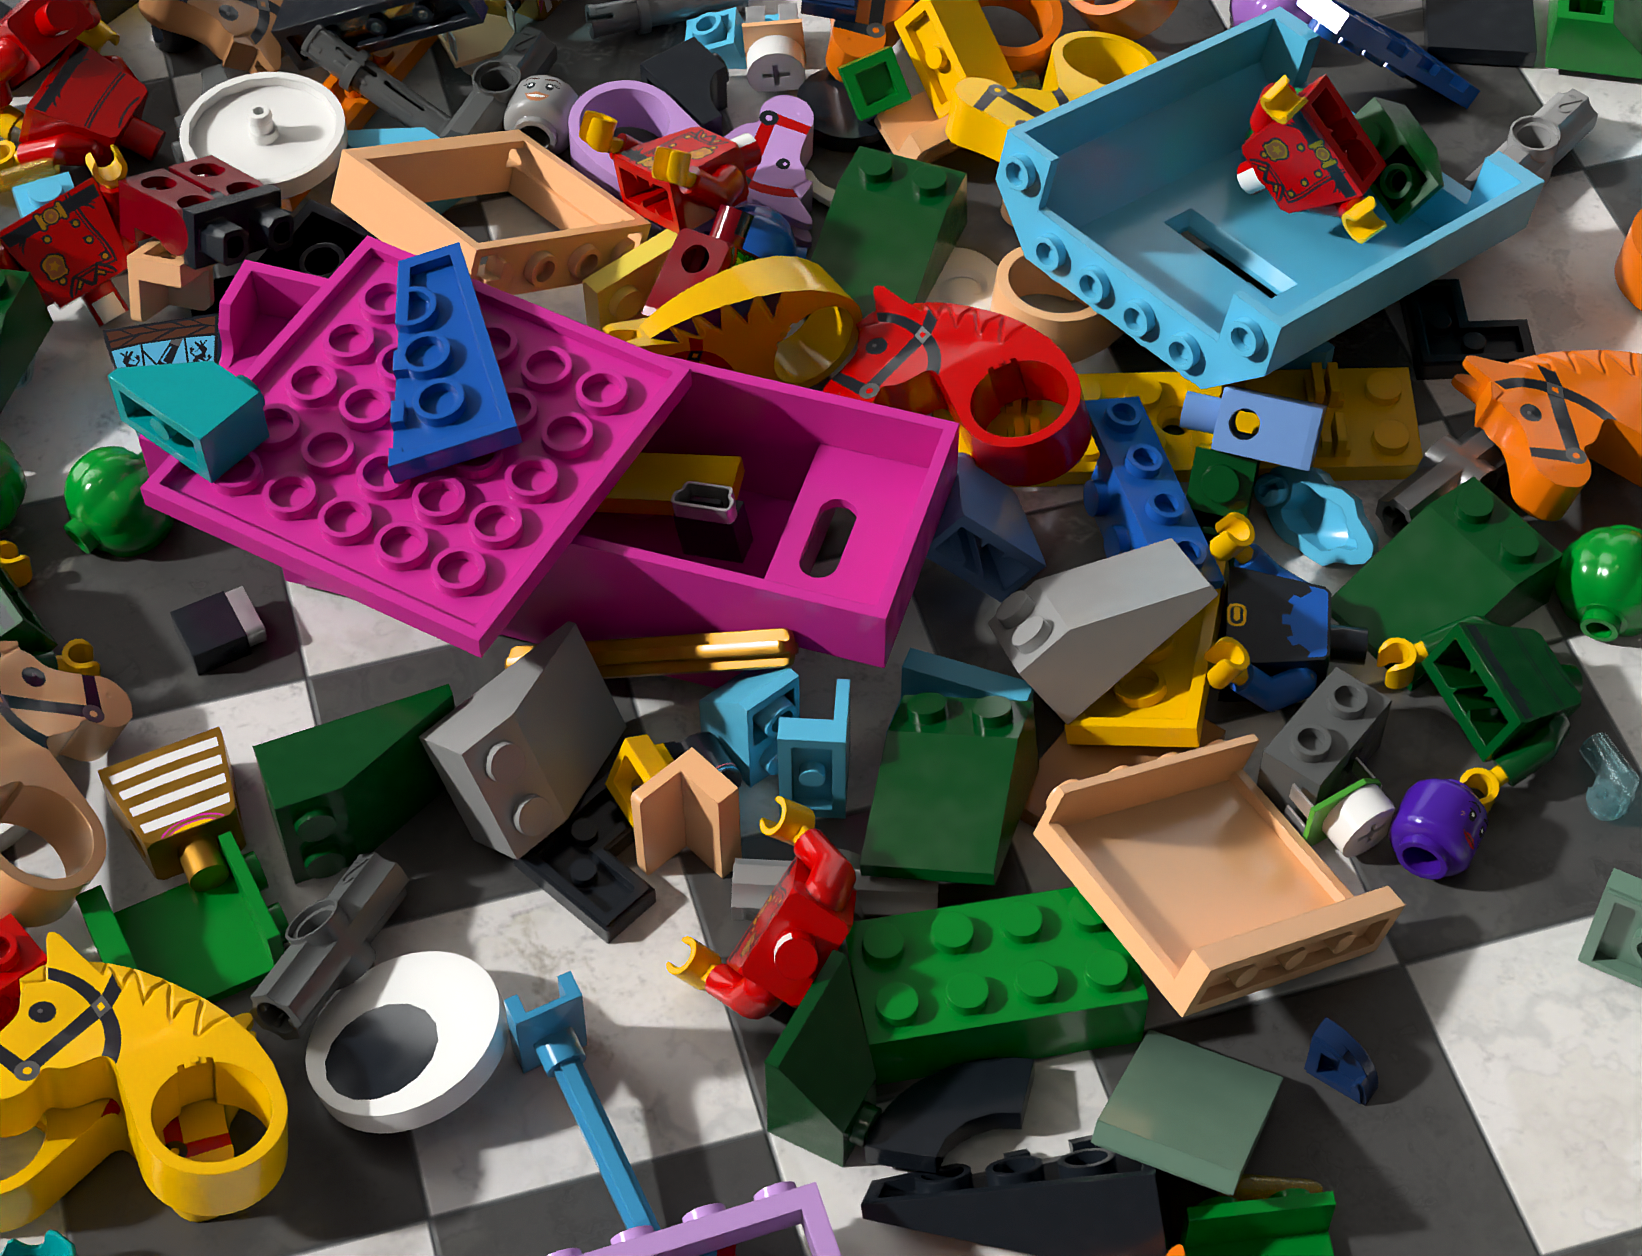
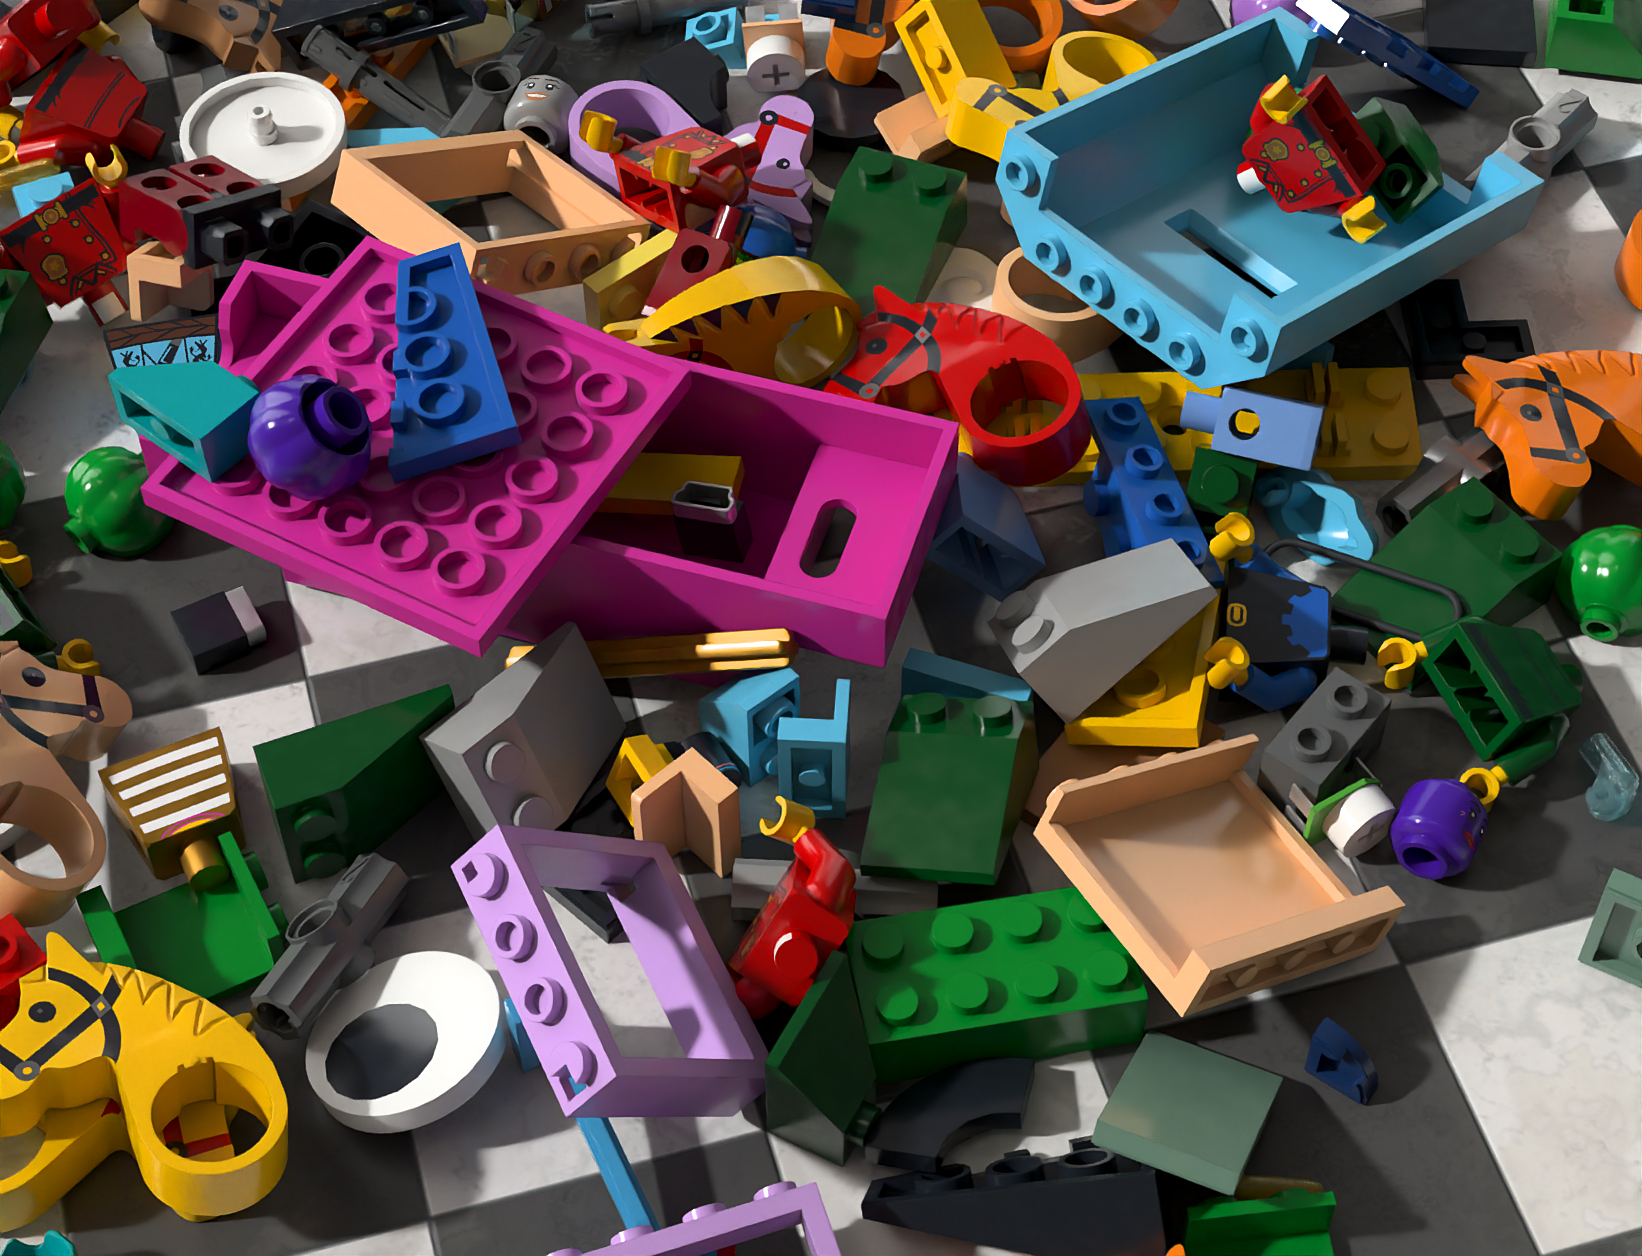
(310, 437): none -> dark purple plant
(720, 1042): none -> lavender window
(874, 83): green plate -> none
(1376, 568): none -> black piece

